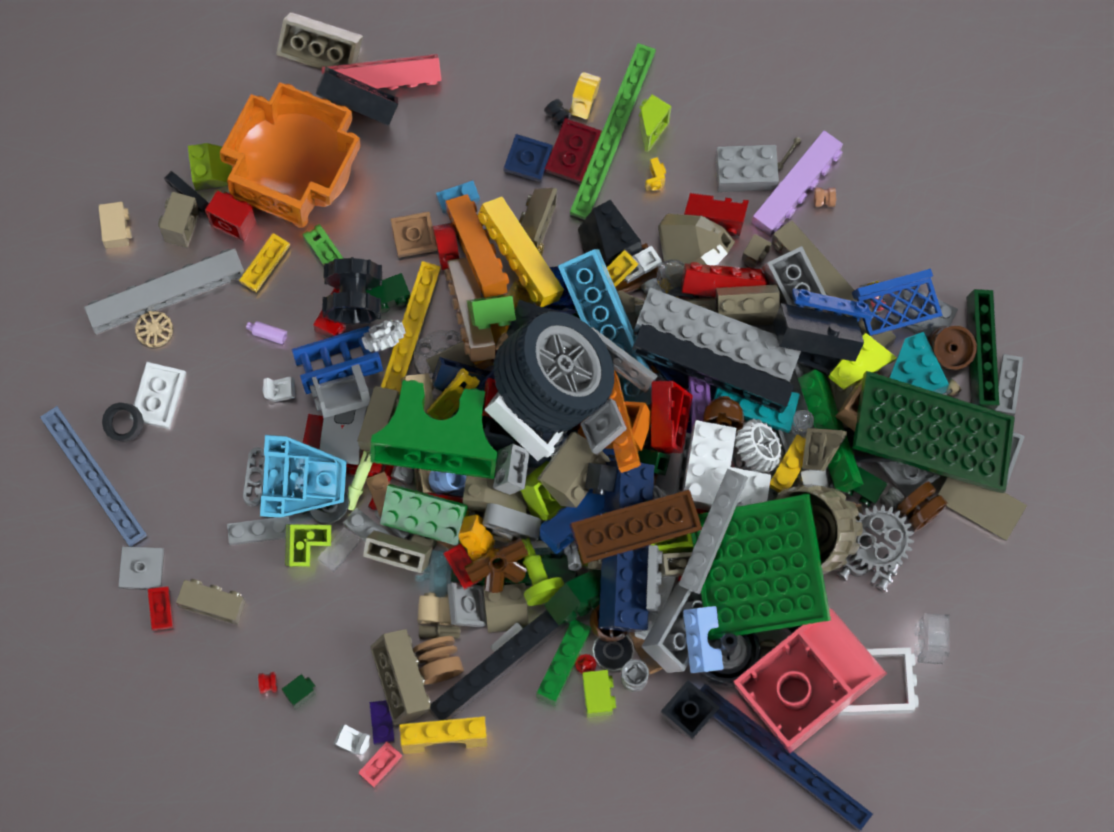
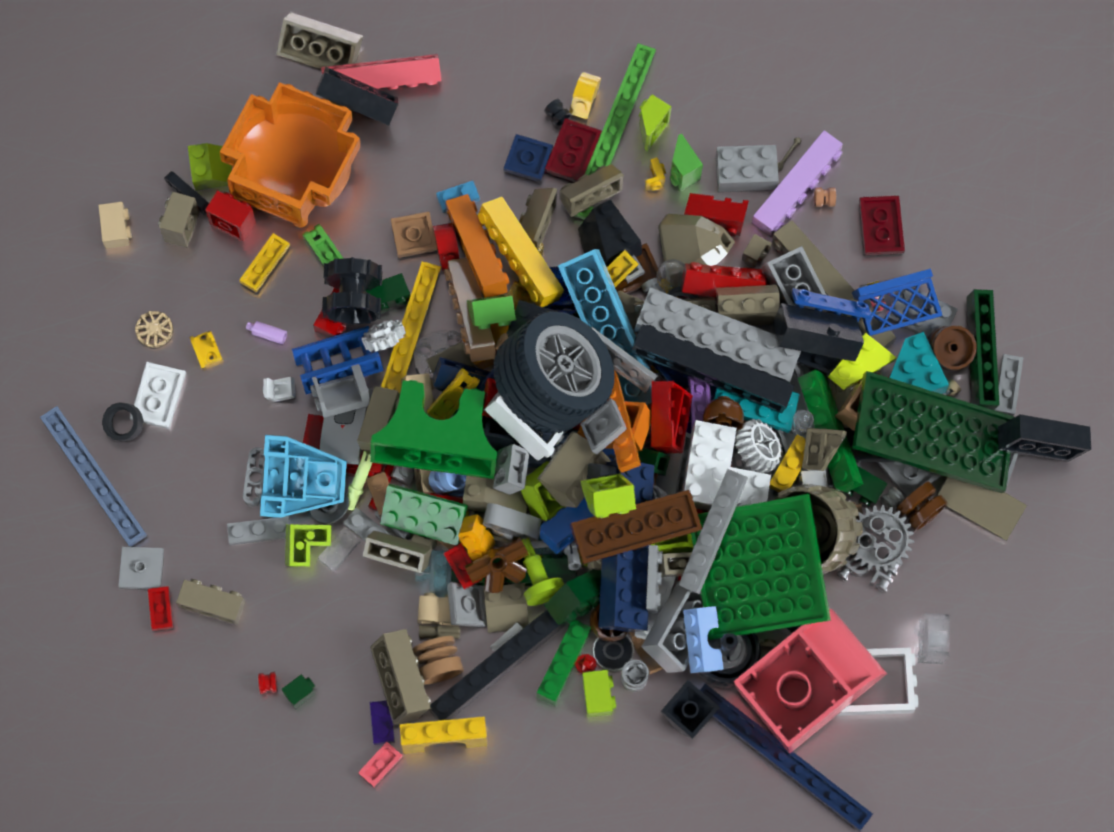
(164, 291): light grey brick -> none
(205, 348): none -> yellow piece
(352, 740): white bracket -> none
(591, 189): none -> dark tan slope
(609, 495): none -> lime slope
(648, 259): white plate -> none
(686, 166): none -> bright green slope
(881, 225): none -> dark red plate
(1044, 438): none -> black brick

